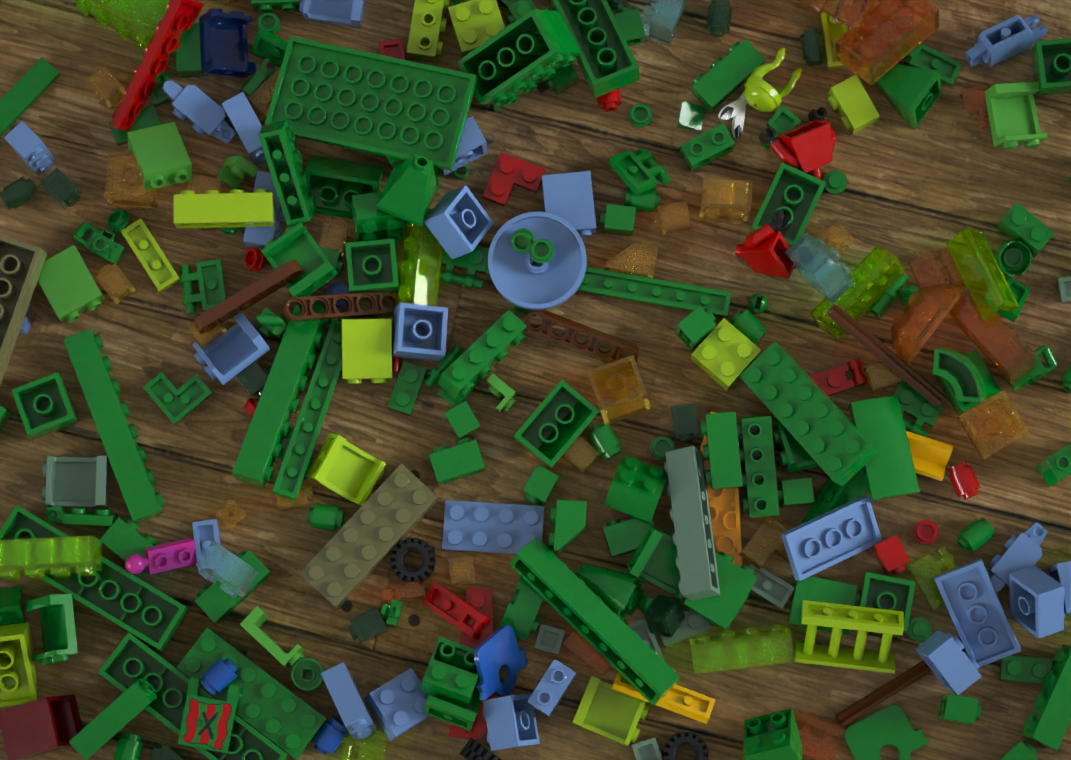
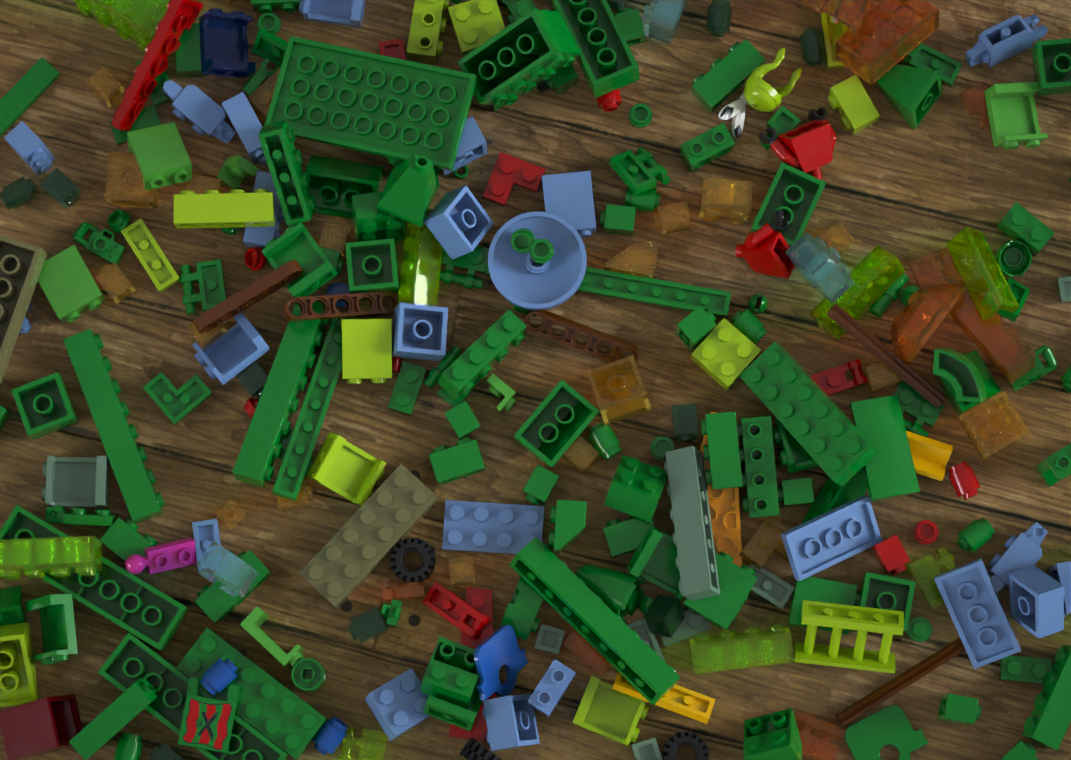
(271, 323): green piece -> none
(325, 517): green brick -> none
(349, 701): medium blue brick -> none
(691, 116): green slope -> none
(835, 181): green plate -> none
(948, 661): medium blue brick -> none

